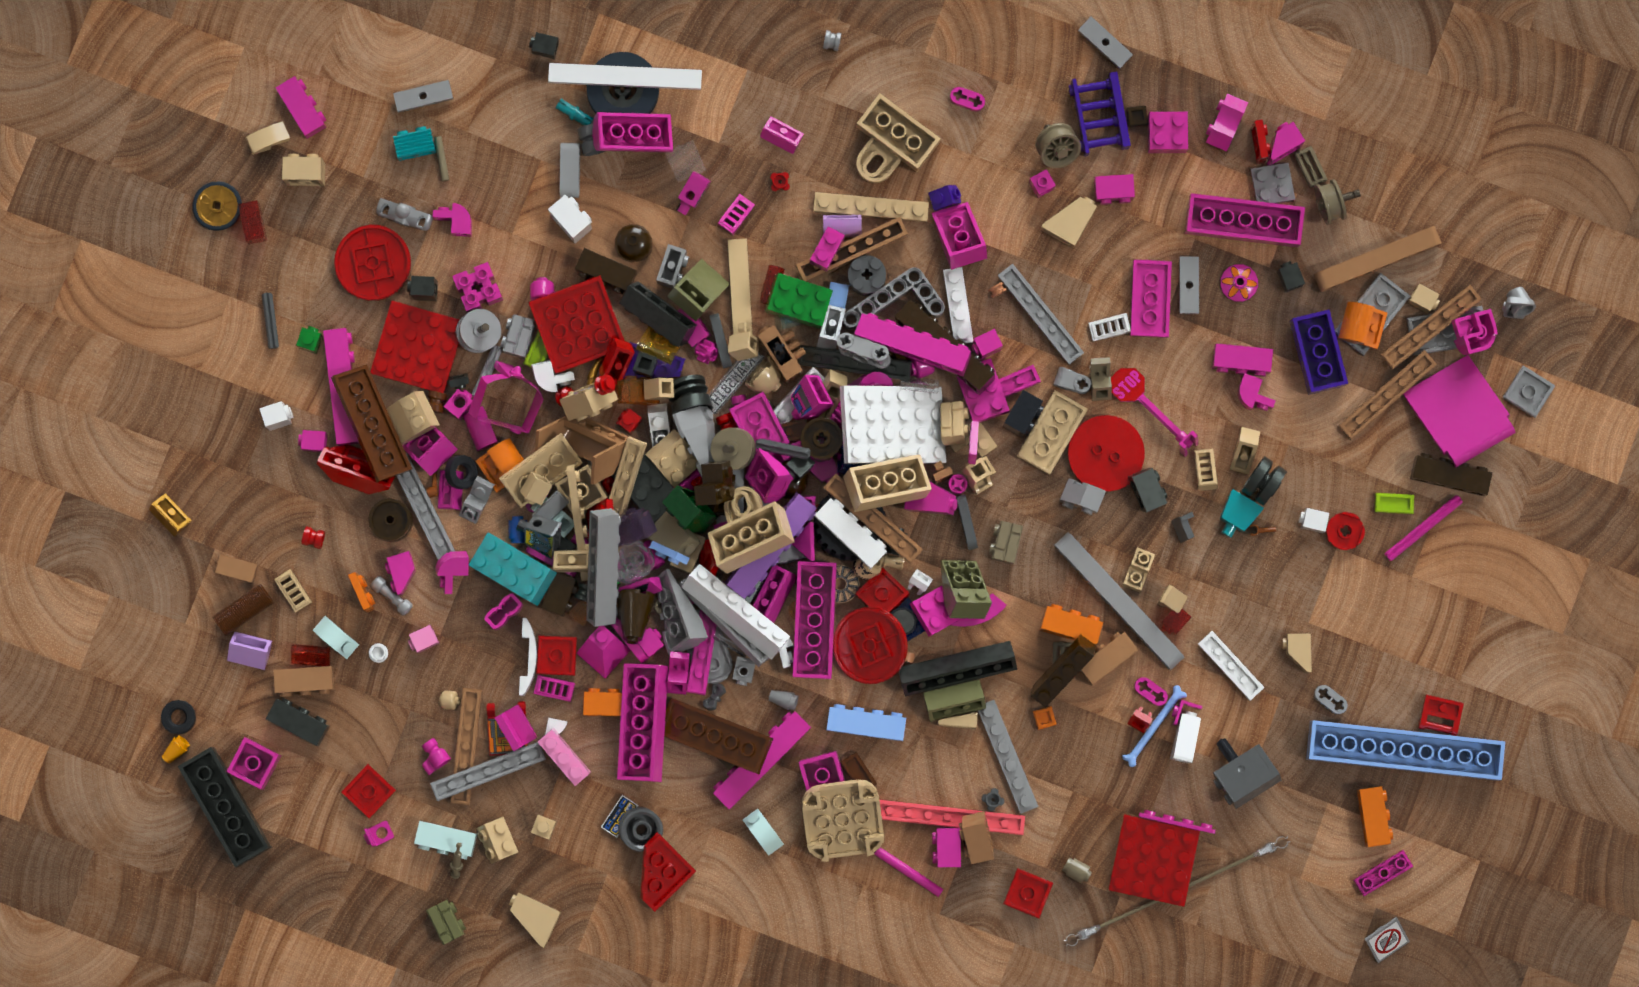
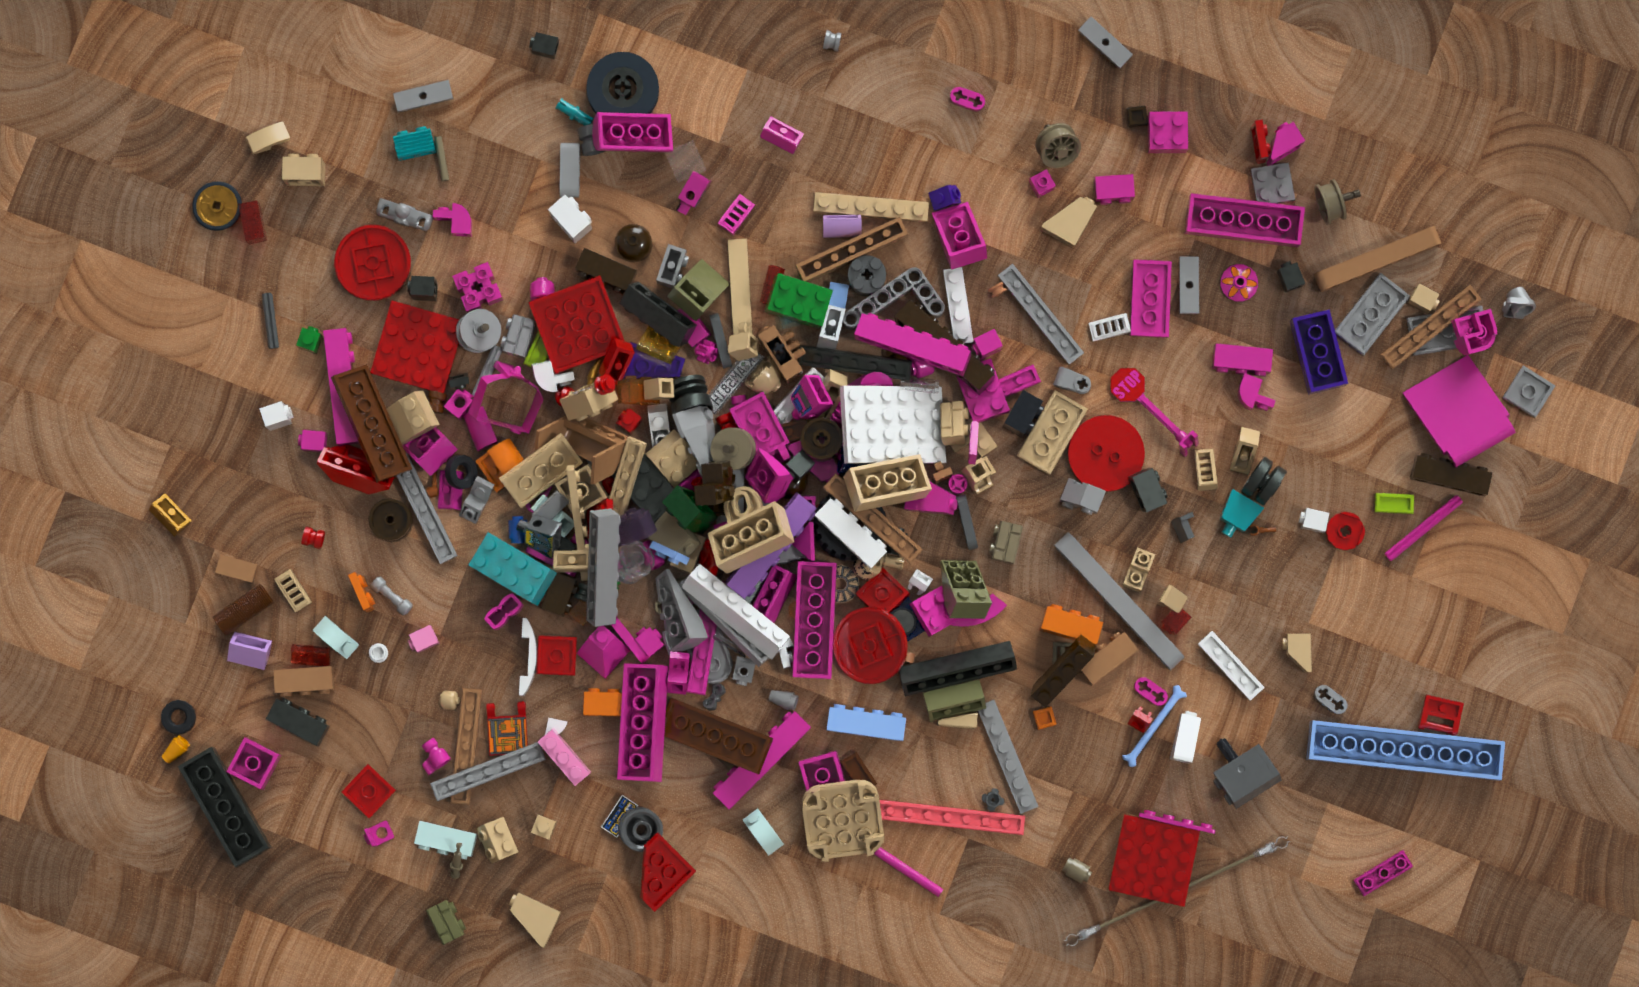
(301, 106): dark pink brick -> none
(402, 571): dark pink slope -> none
(451, 565): dark pink brick -> none
(515, 727): dark pink panel -> none
(535, 488): tan brick -> none
(570, 690): dark pink slope -> none
(625, 76): white tile -> none
(634, 613): dark brown cone -> none
(645, 364): pearl dark grey brick -> none
(650, 584): dark pink slope -> none
(779, 186): red plate -> none
(782, 448): dark grey axle -> none
(827, 249): dark pink brick -> none
(863, 350): light grey piece -> none
(894, 138): tan brick -> none
(947, 847): dark pink brick -> none
(977, 838): medium nougat brick -> none
(1028, 893): red plate -> none
(1100, 379): dark tan brick -> none
(1115, 102): dark purple fence -> none
(1177, 710): dark pink bracket -> none
(1227, 122): dark pink brick -> none
(1316, 181): dark tan tile -> none
(1362, 325): orange brick -> none
(1374, 816): orange brick -> none
(1387, 395): medium nougat tile -> none
(1387, 940): piece -> none

